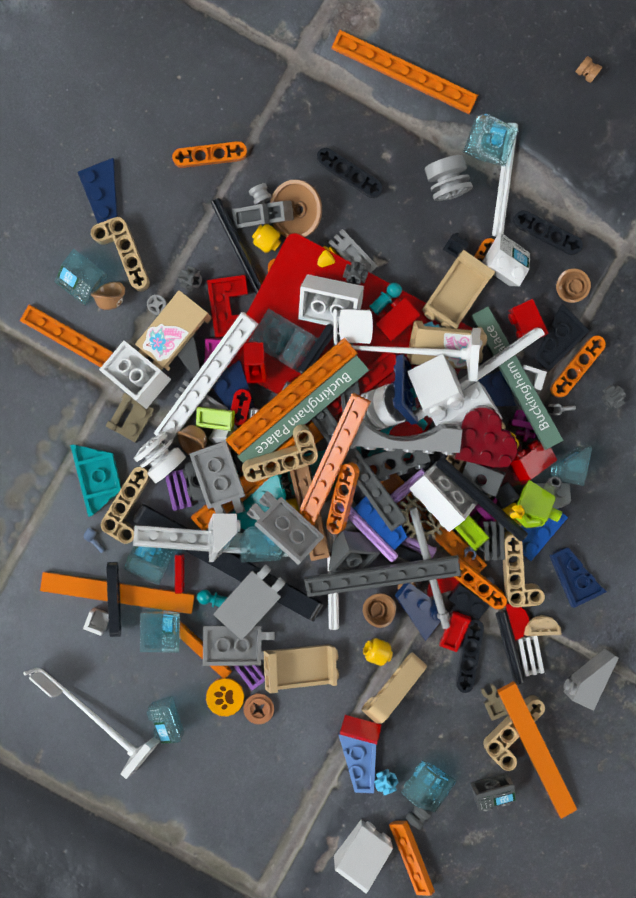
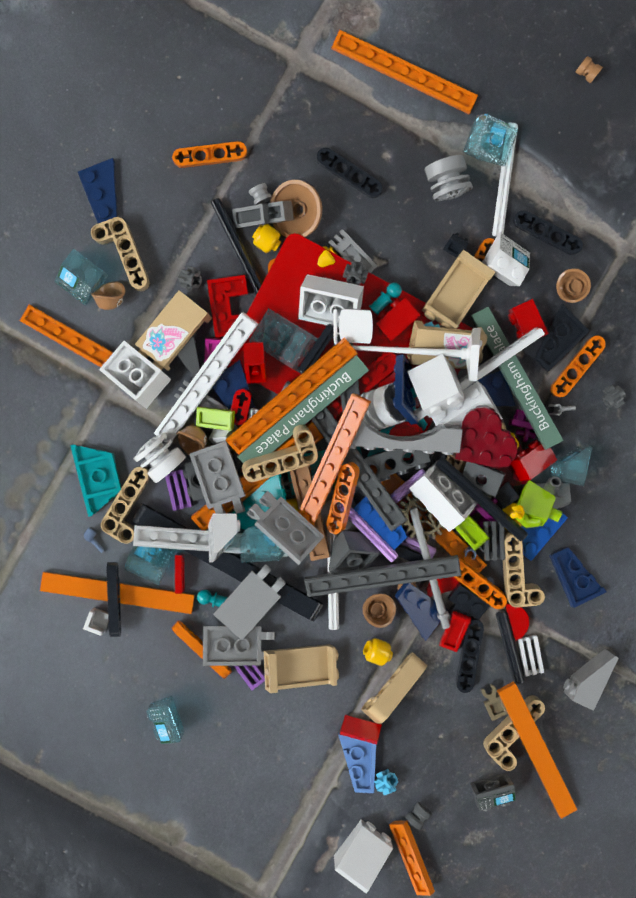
(54, 689): white piece -> none
(135, 421): dark tan plate -> none
(153, 305): light grey wheel -> none
(159, 631): clear light blue slope -> none
(225, 697): light orange tile -> none
(258, 717): nougat gear -> none
(428, 786): clear light blue slope -> none
(535, 376): white panel -> none
(541, 626): tan plate -> none

